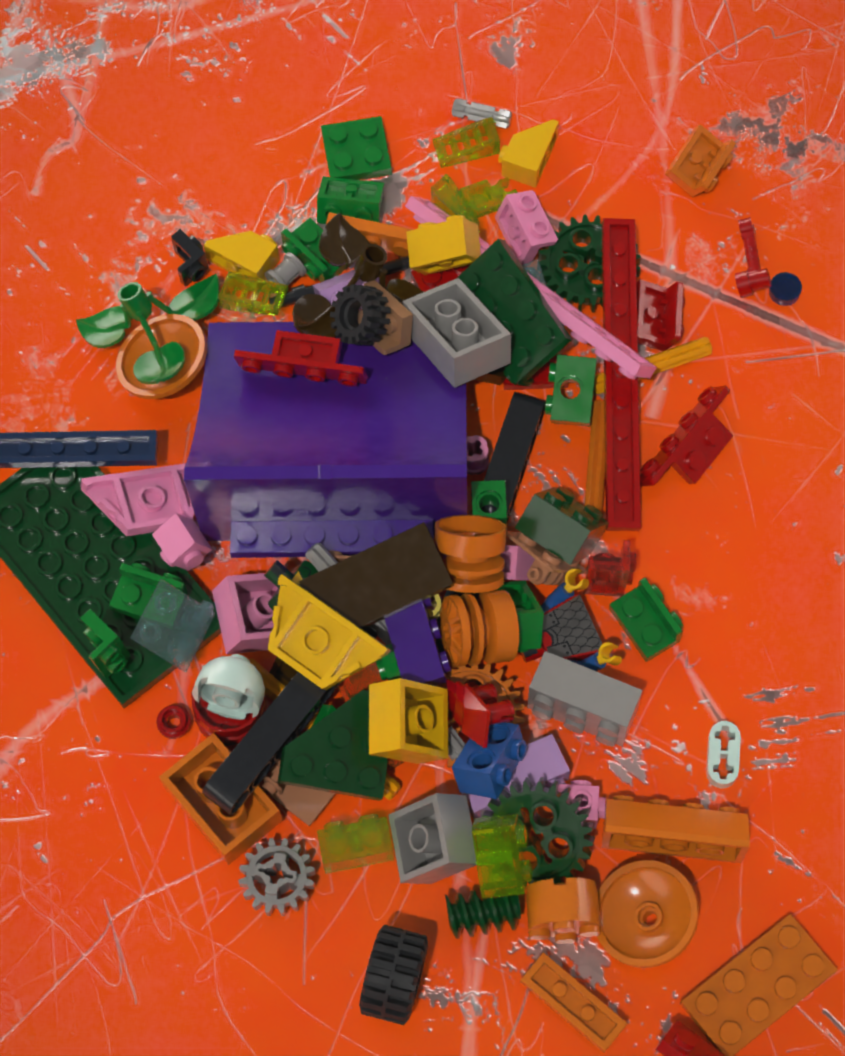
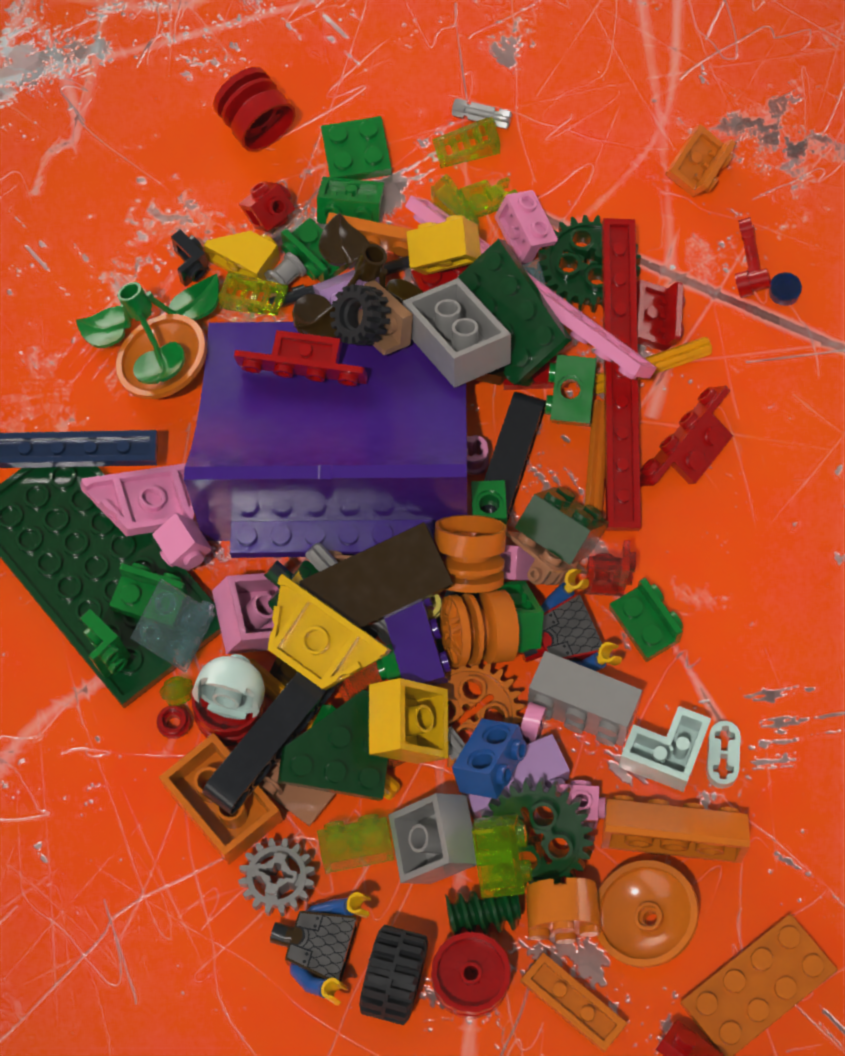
(176, 690): none -> clear neon green plate
(254, 109): none -> red wheel
(267, 205): none -> red brick
(321, 944): none -> torso
(464, 996): none -> red wheel
(476, 710): red connector -> none
(529, 153): yellow slope -> none
(533, 722): none -> bright pink beam
(667, 758): none -> light aqua brick

